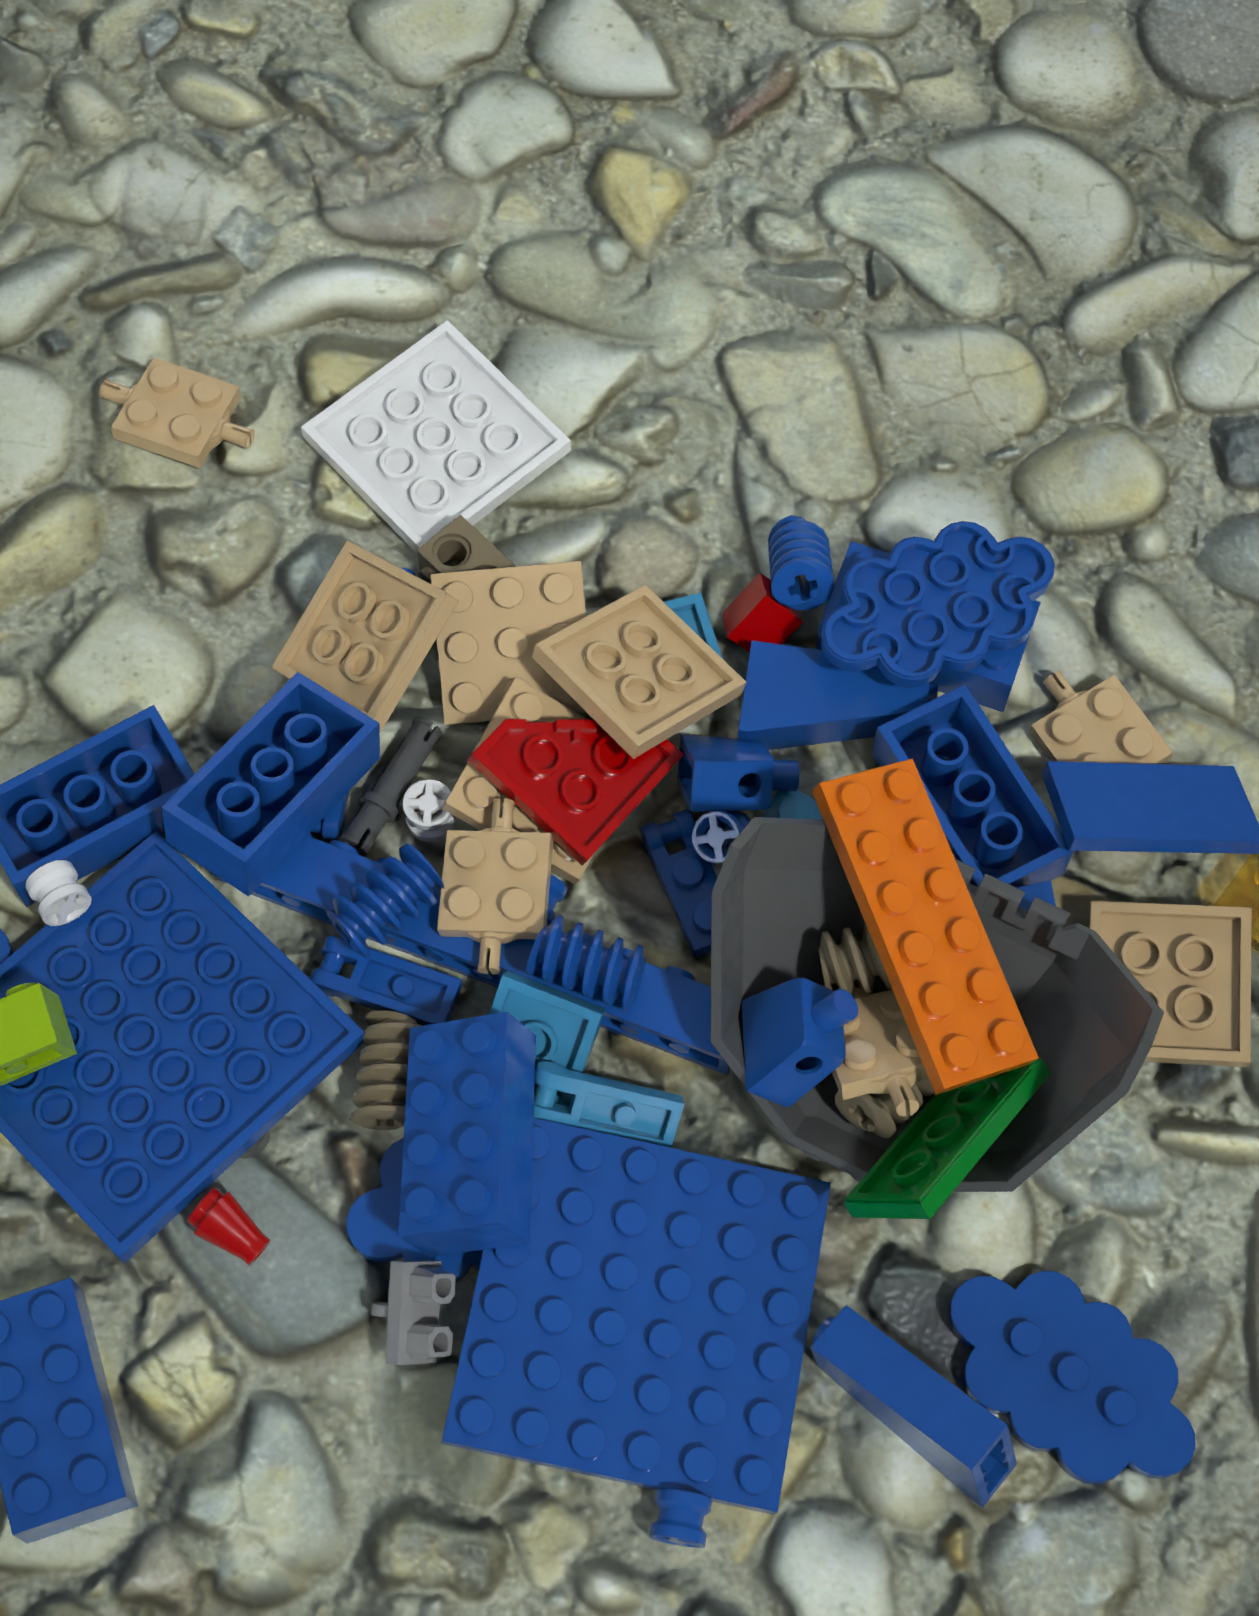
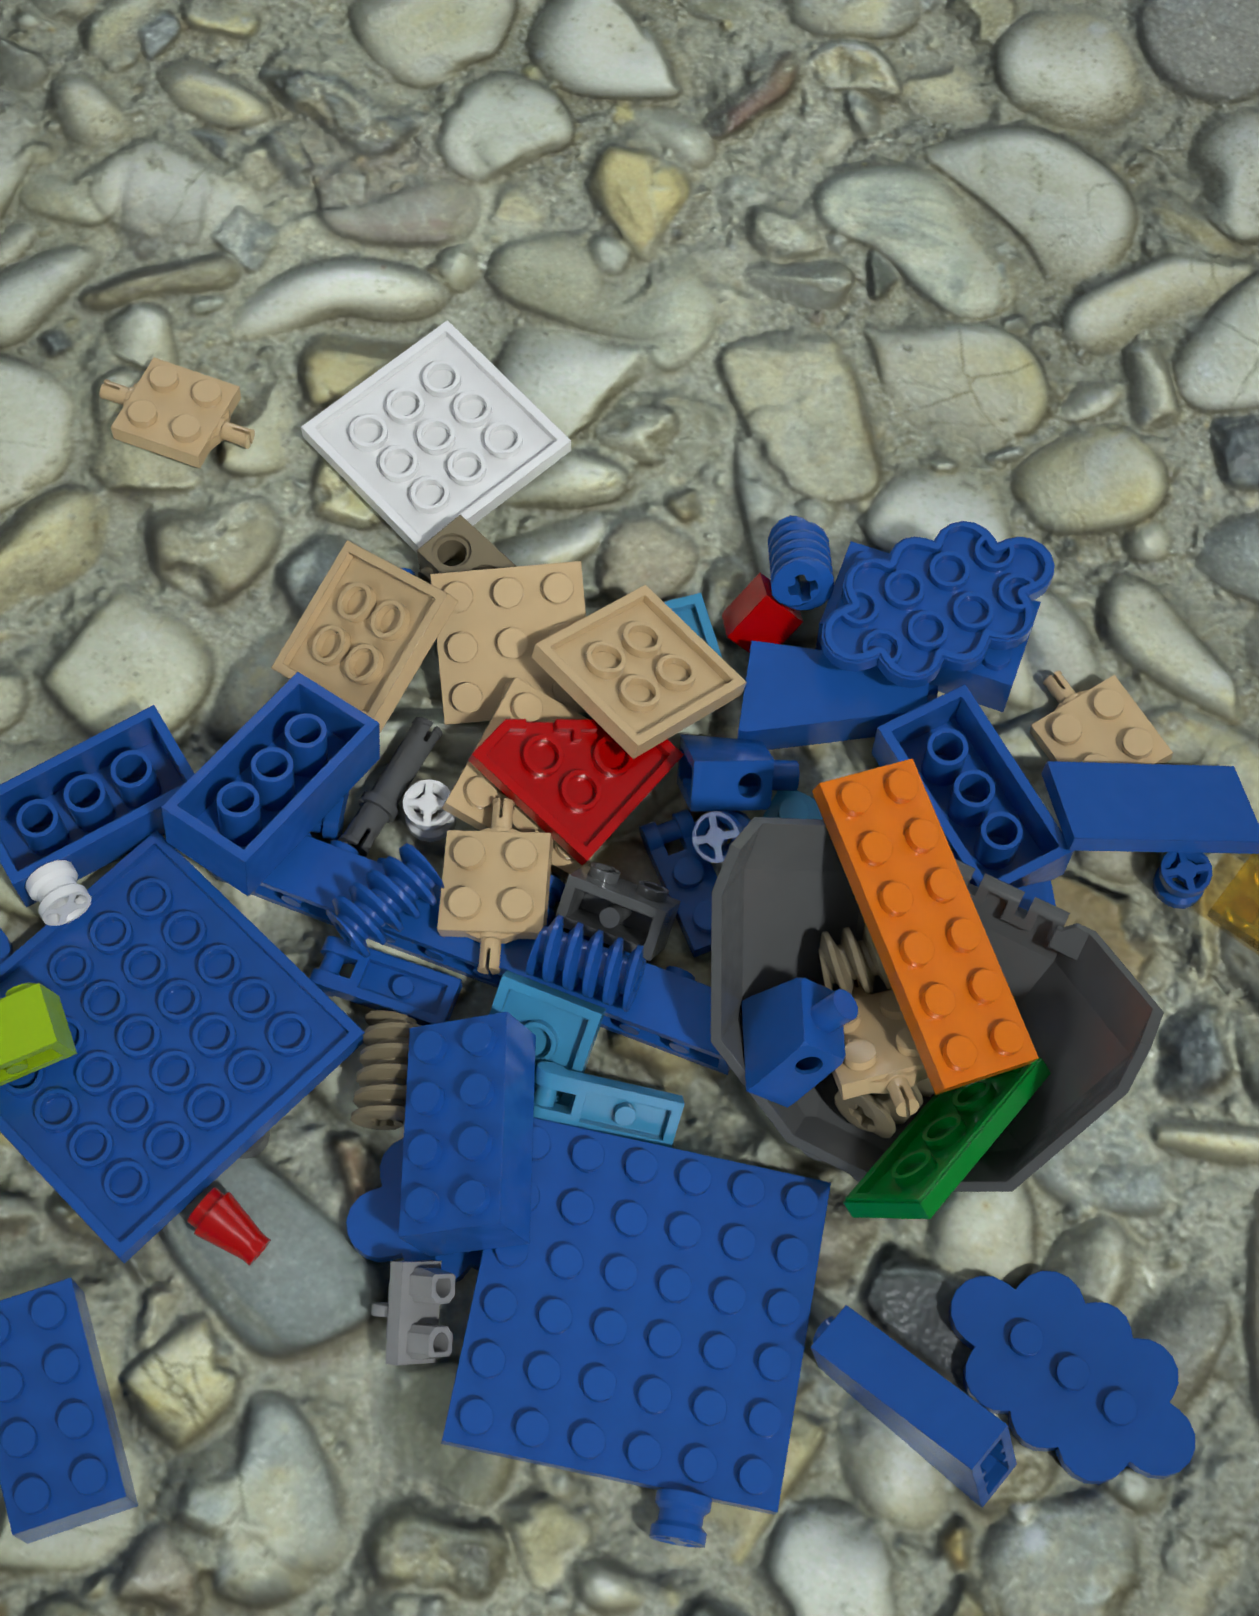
(619, 908): none -> dark grey brick
(1190, 868): none -> blue wheel
(1194, 969): tan plate -> none

